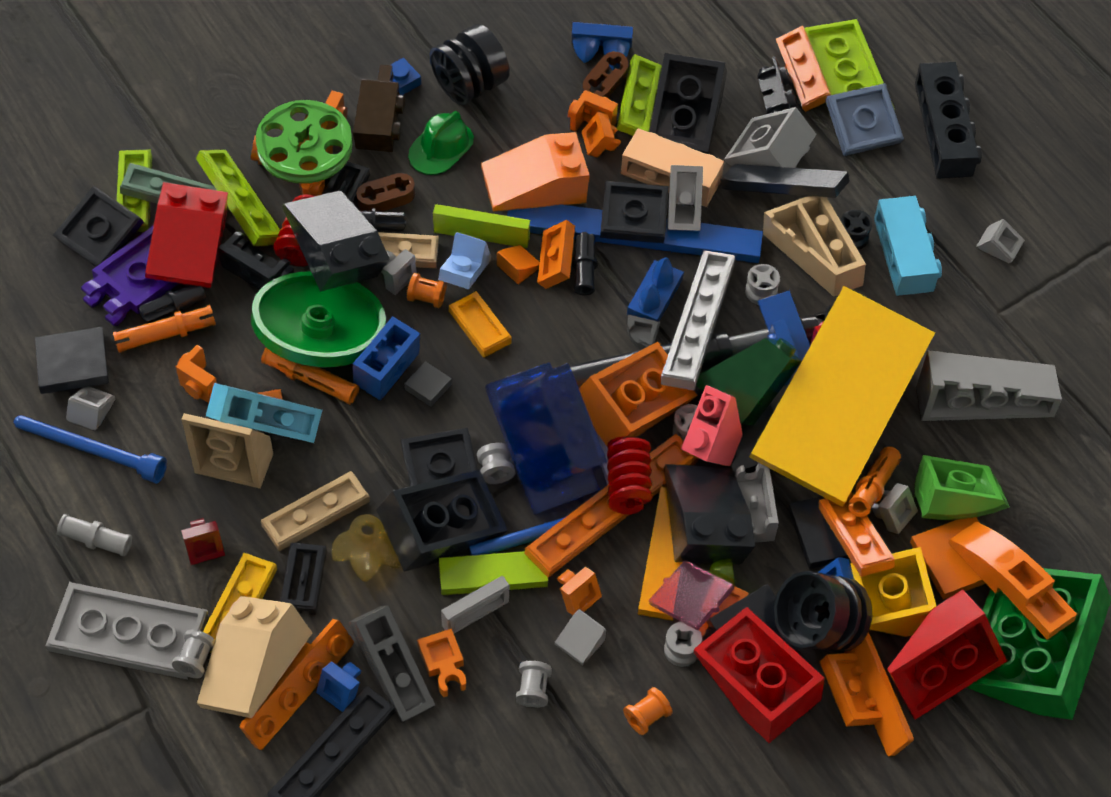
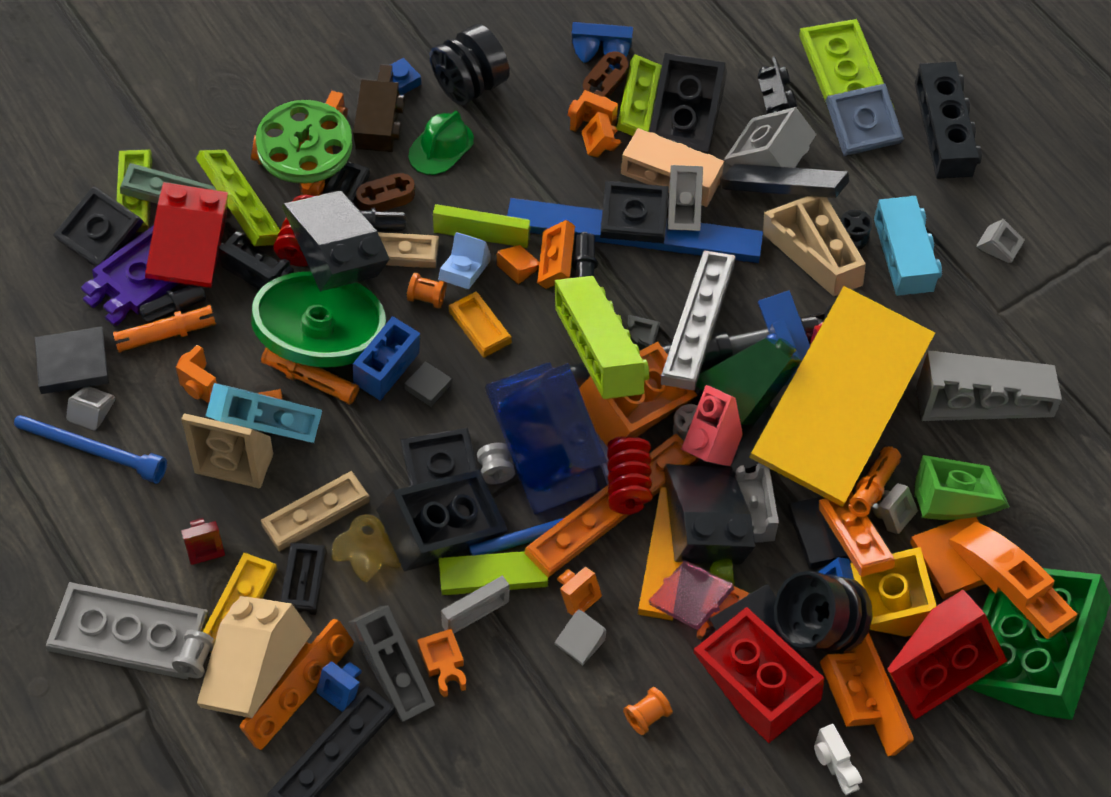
(94, 535): light grey pin -> none
(399, 270): light grey tile -> none
(533, 684): light grey bush -> none
(538, 174): orange slope -> none
(600, 337): none -> lime brick
(656, 291): blue tile -> none
(679, 652): light grey wheel -> none
(758, 277): light grey wheel -> none
(803, 68): tile -> none
(833, 753): none -> white plate

